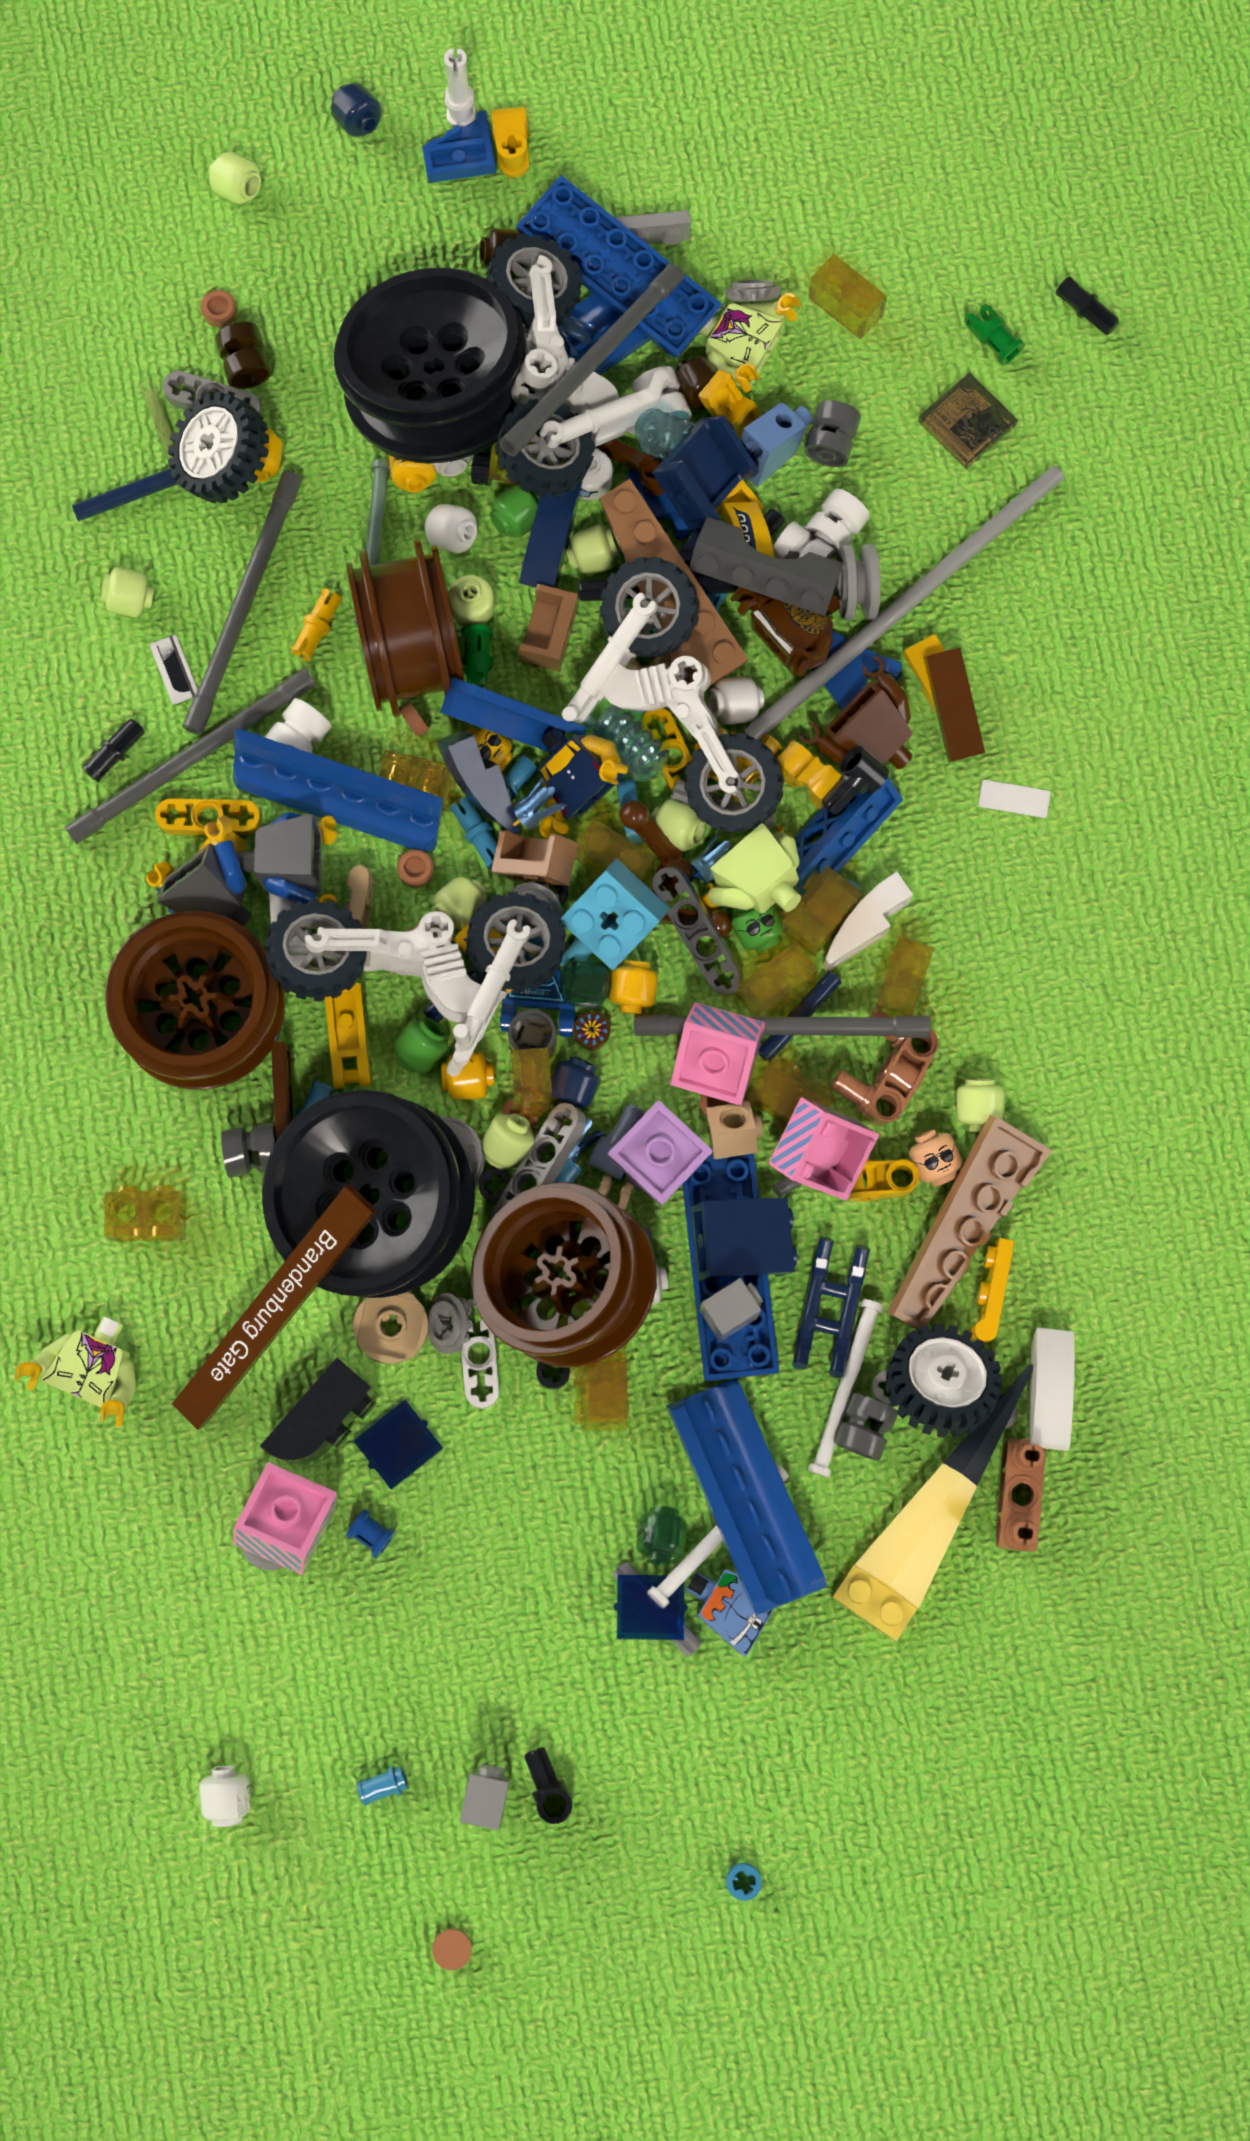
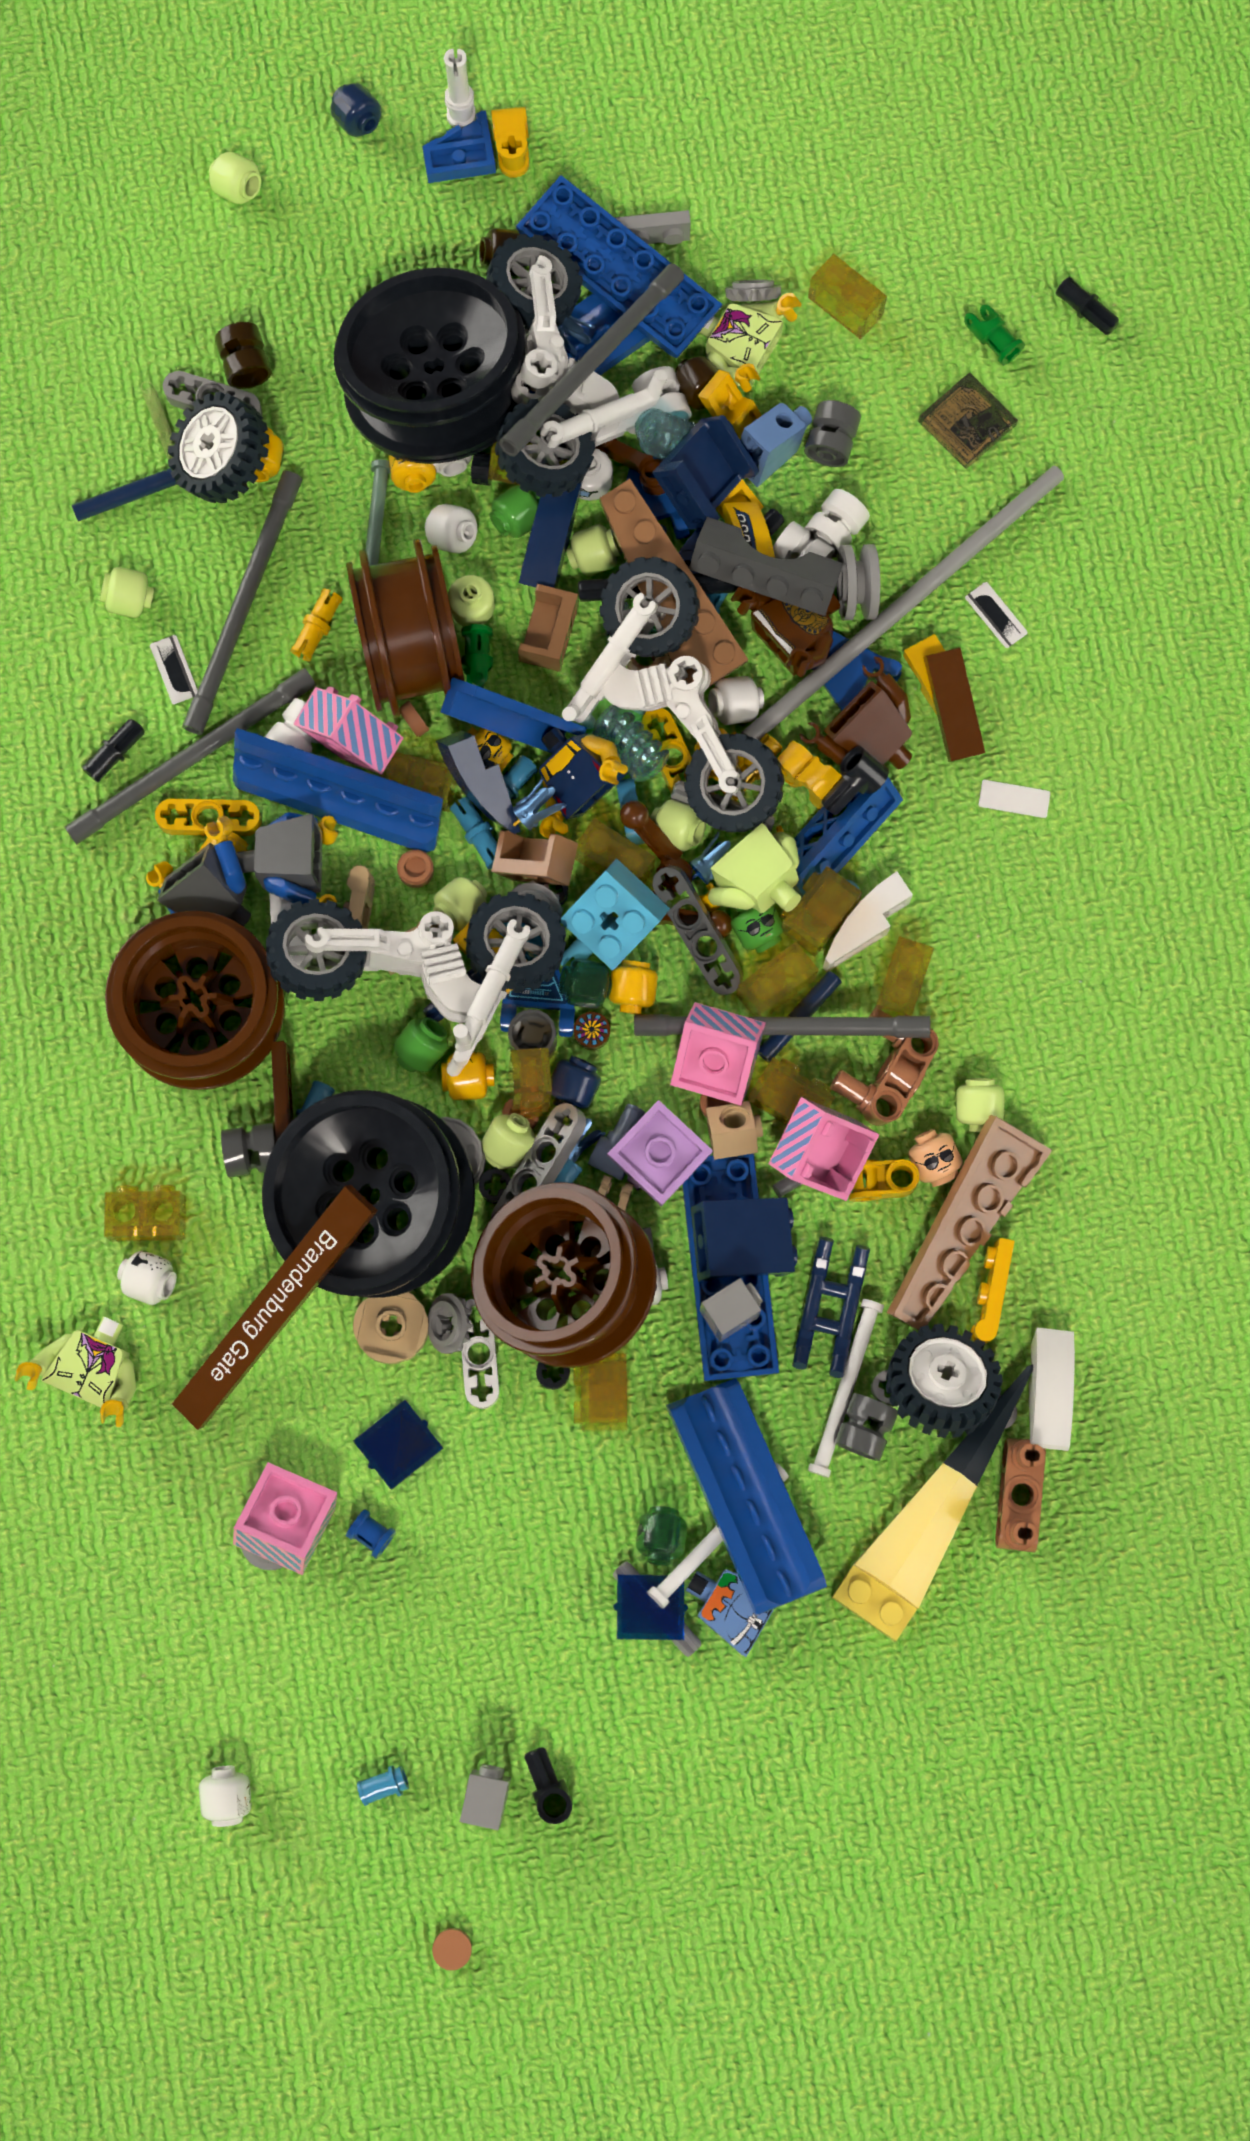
(147, 1277): none -> white head
(218, 308): nougat tile -> none
(321, 1416): black brick -> none
(348, 1037): yellow plate -> none
(349, 729): none -> bright pink container
(738, 1892): dark azure bush -> none
(996, 615): none -> sticker

